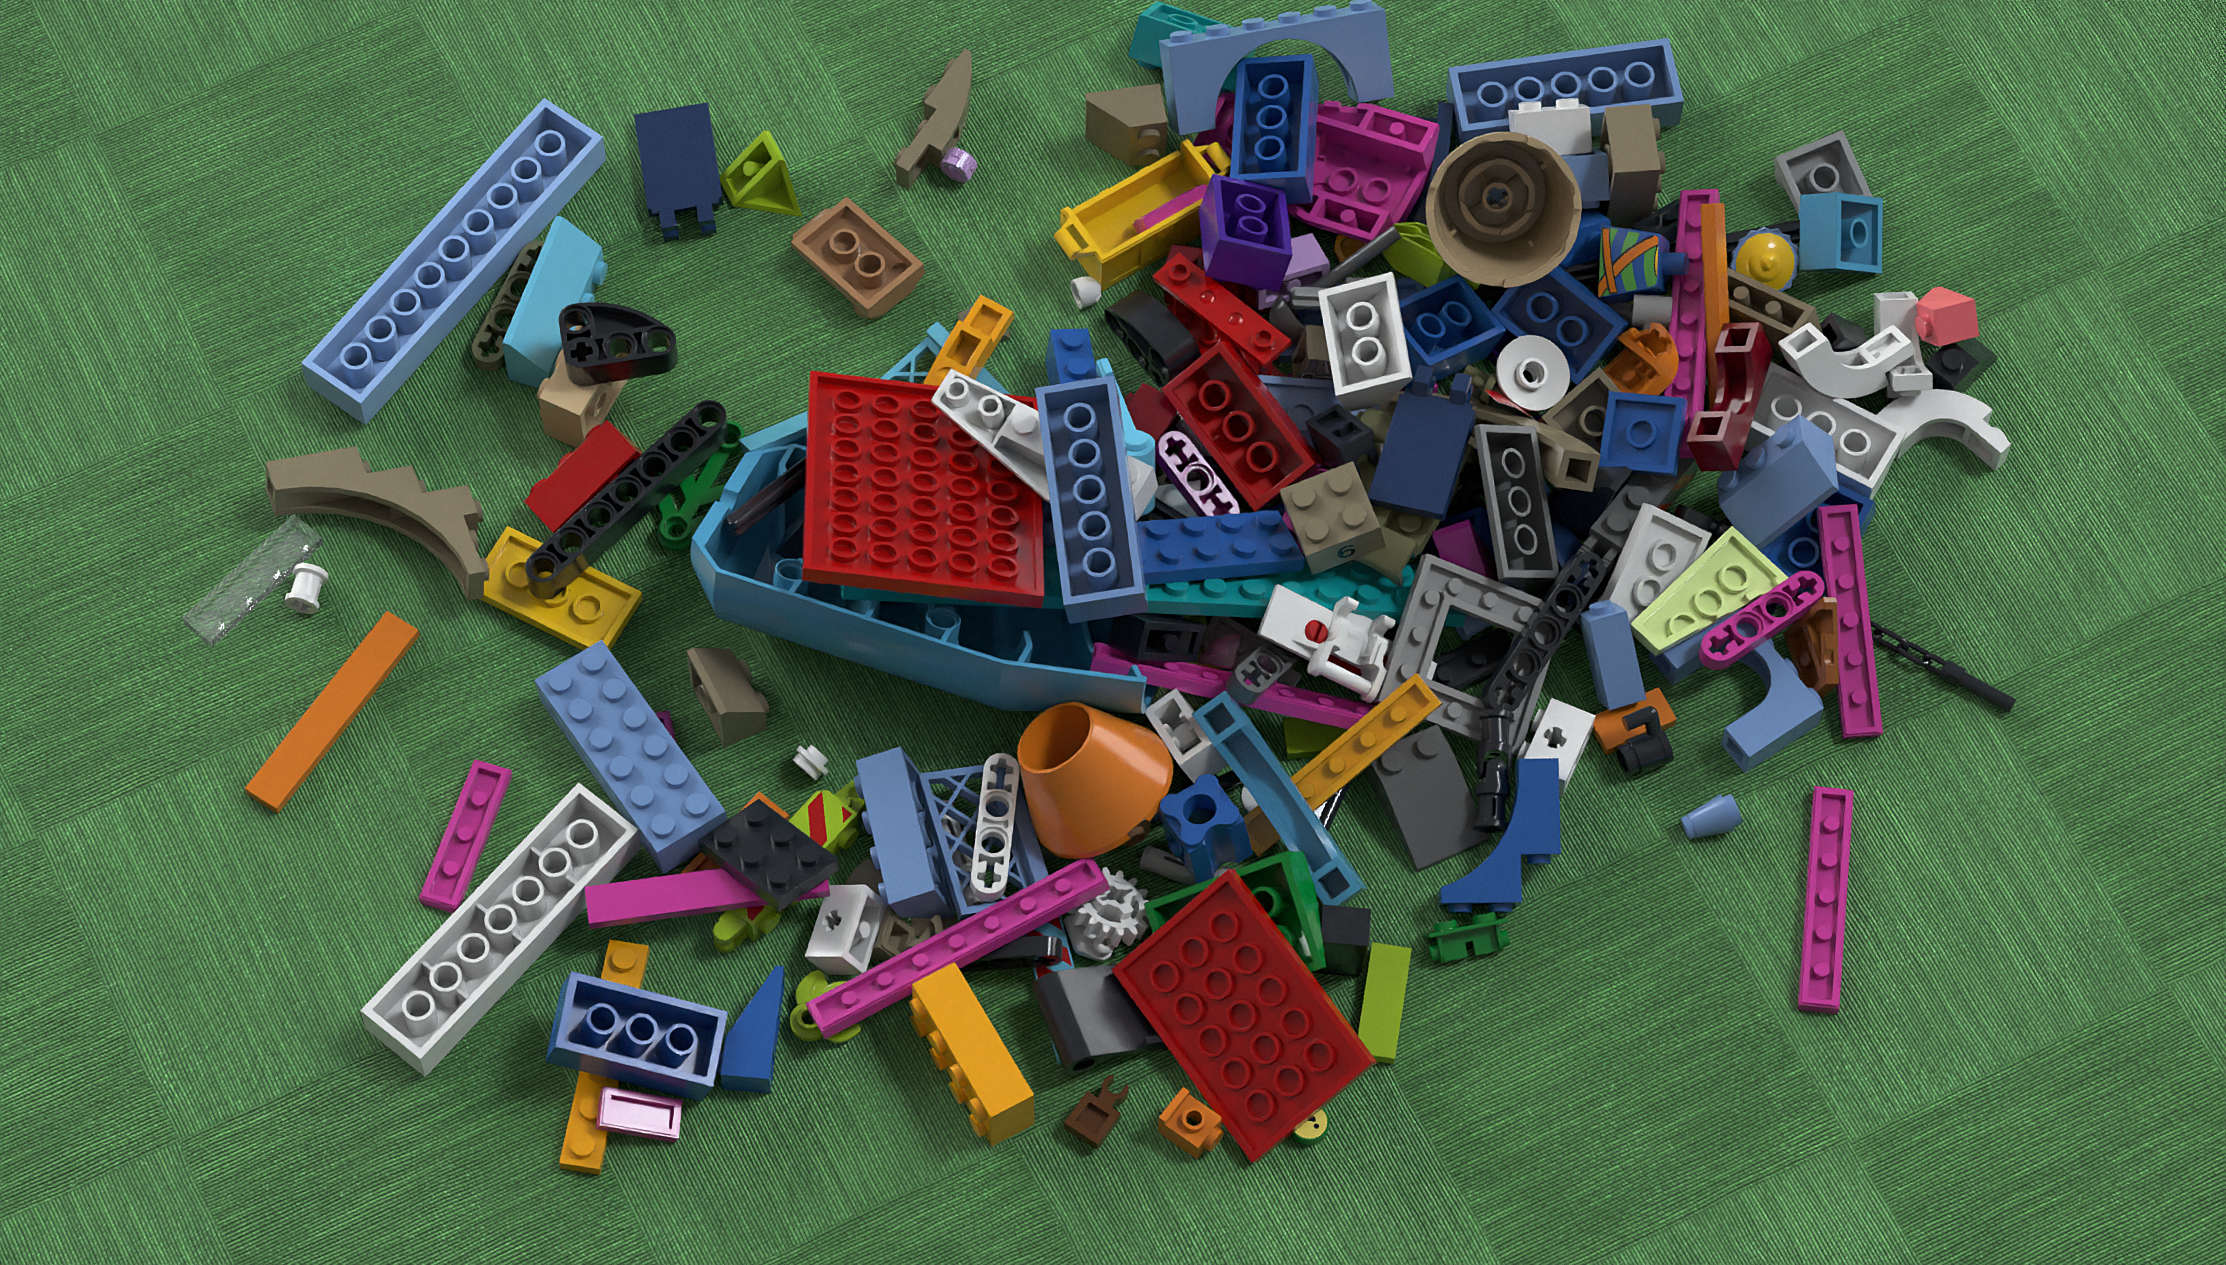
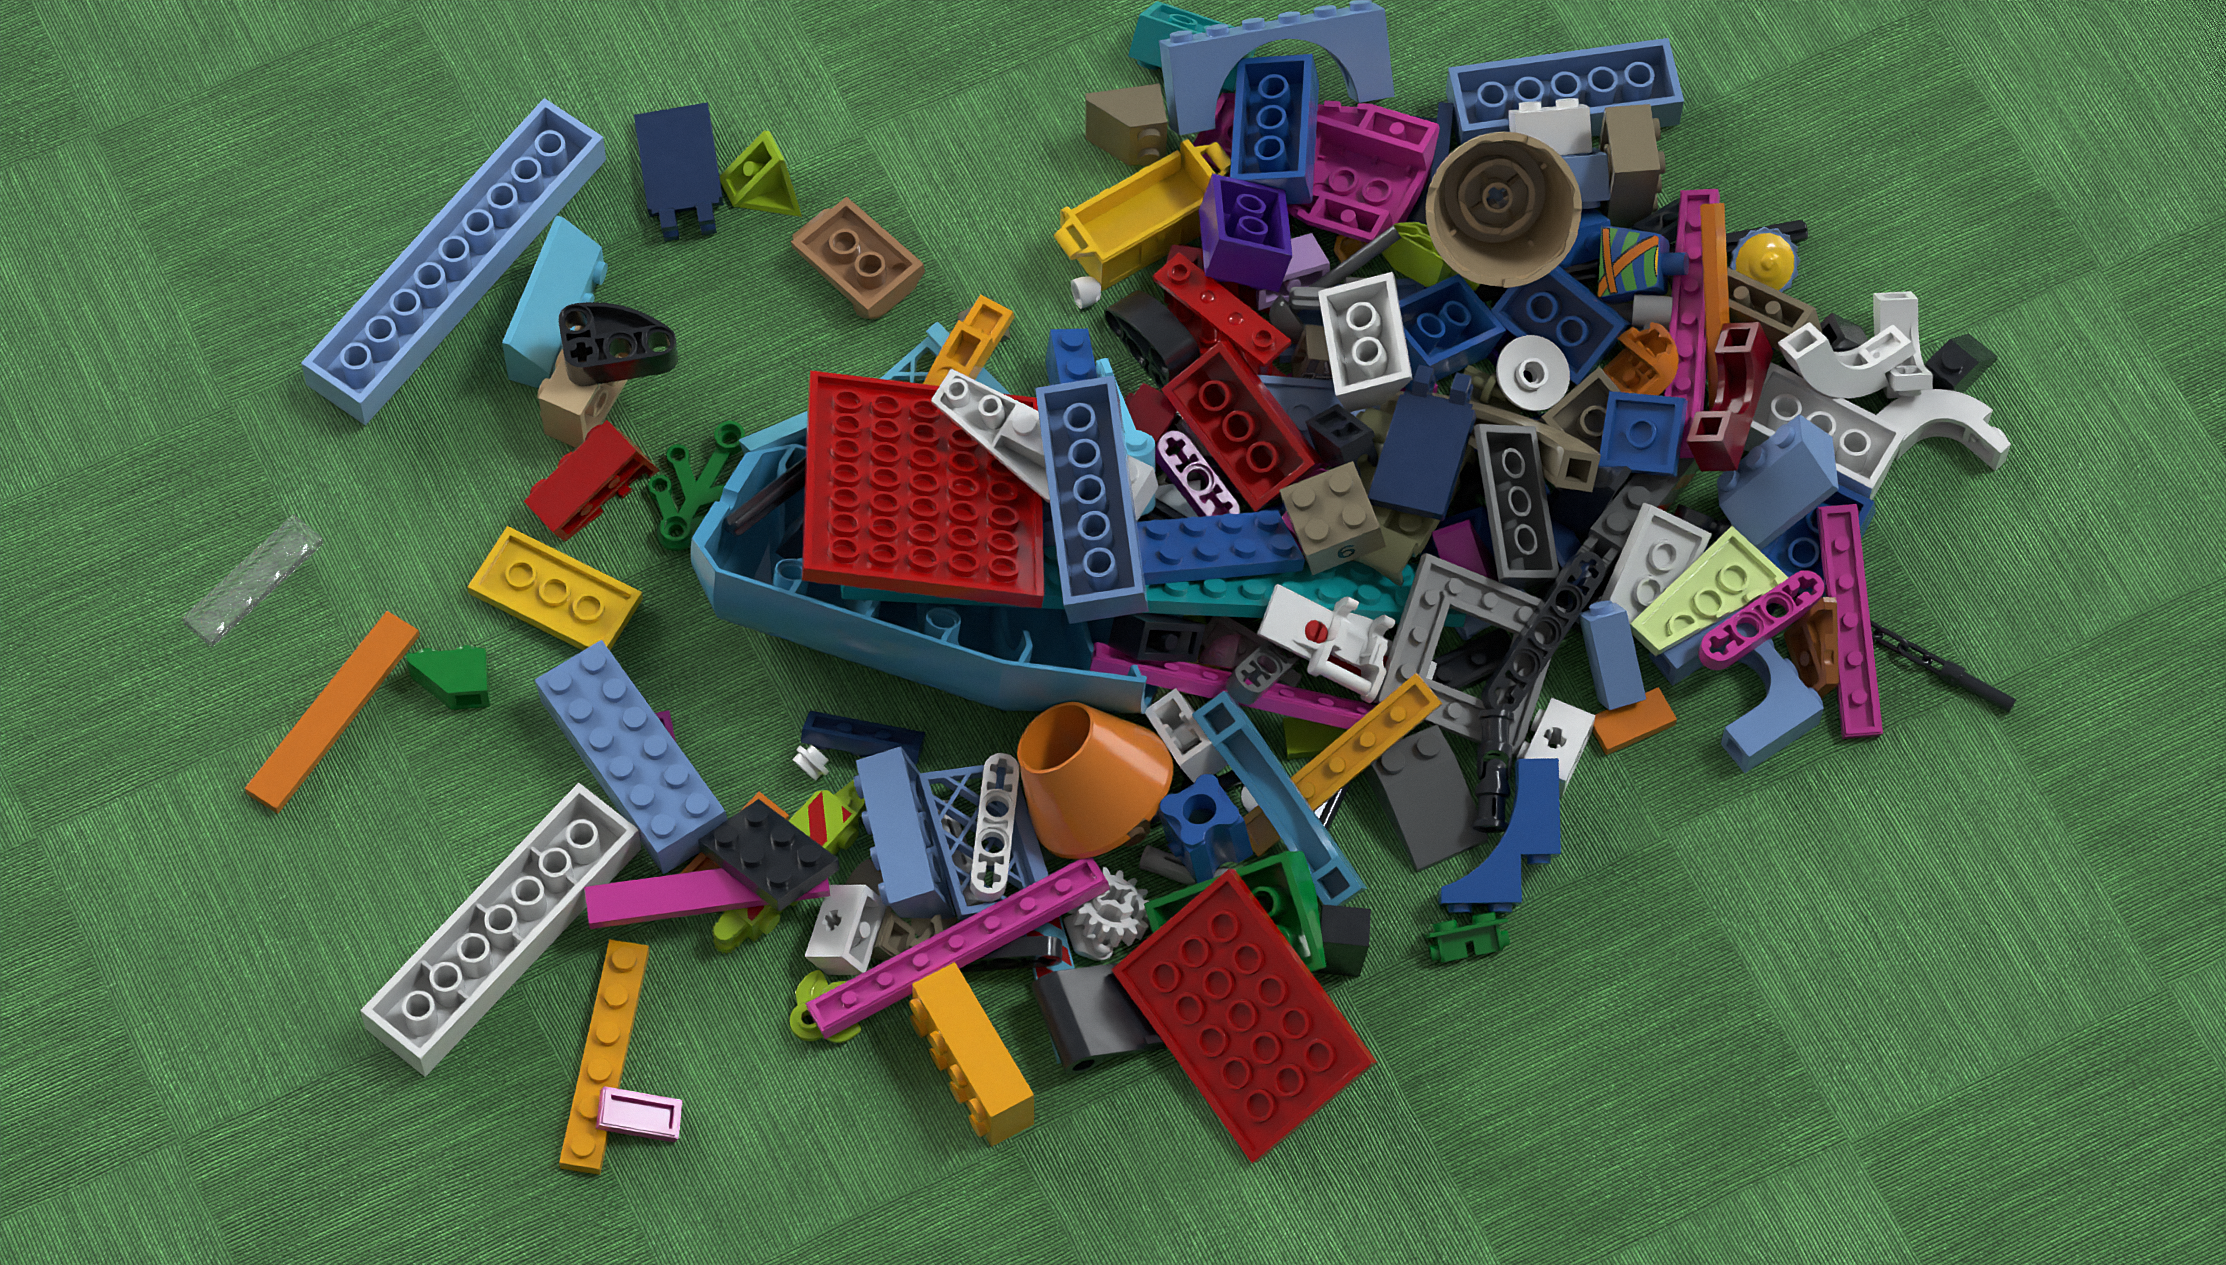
(306, 588): white bush -> none
(344, 485): dark tan arch -> none
(453, 676): none -> green slope
(465, 836): dark pink tile -> none
(504, 304): olive beam -> none
(624, 515): black beam -> none
(636, 1036): blue brick -> none
(726, 694): dark tan slope -> none
(753, 1039): blue slope -> none
(859, 736): none -> dark blue plate
(945, 118): dark tan slope -> none
(958, 165): lavender axle -> none
(1096, 1116): reddish brown plate -> none
(1169, 208): dark pink tile -> none
(1190, 1138): orange brick -> none
(1313, 1130): tile -> none
(1384, 1000): lime tile -> none
(1502, 399): red sticker -> none
(1647, 748): black piece -> none
(1712, 818): medium blue cone -> none
(1820, 168): light grey slope -> none
(1825, 900): dark pink tile -> none
(1840, 233): dark azure slope -> none
(1946, 317): coral slope -> none

